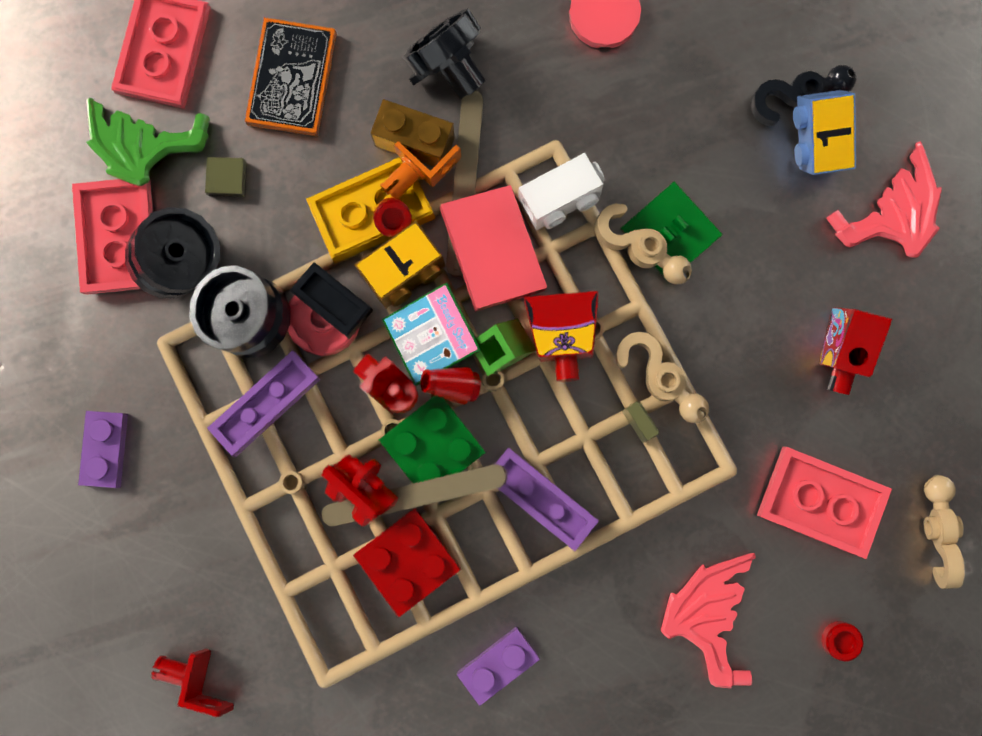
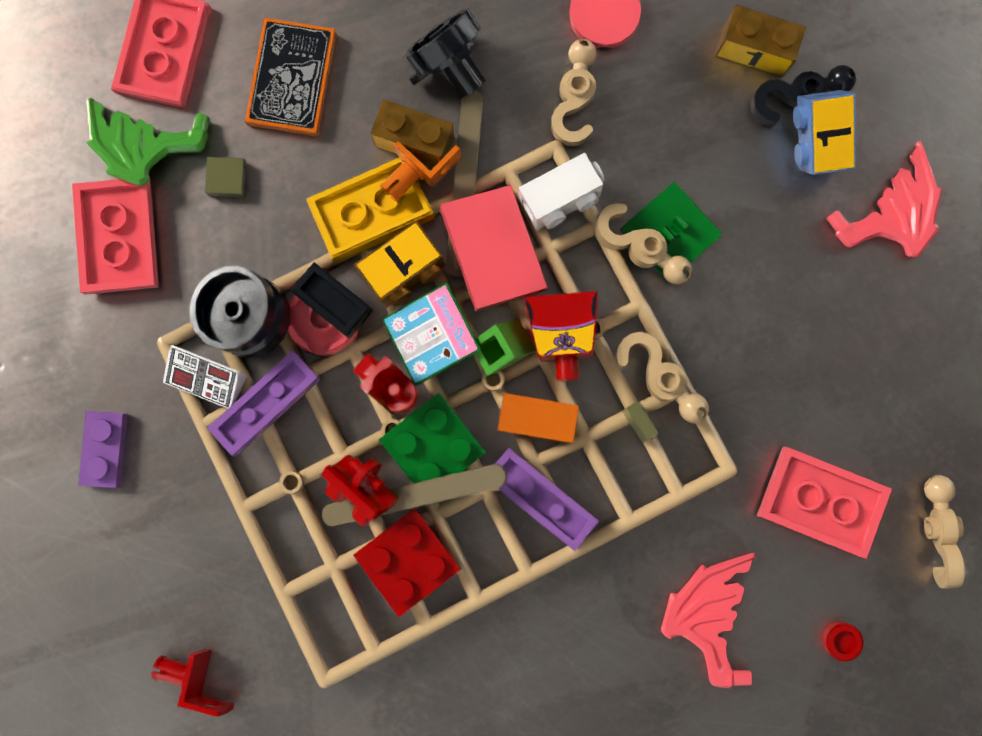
(149, 256): black wheel -> none
(203, 377): none -> slope
(391, 216): red tile -> none
(454, 384): red cone -> none
(498, 666): medium lavender plate -> none
(538, 418): none -> orange tile
(576, 92): none -> tan piece
(760, 41): none -> pearl gold brick
(852, 346): red torso -> none

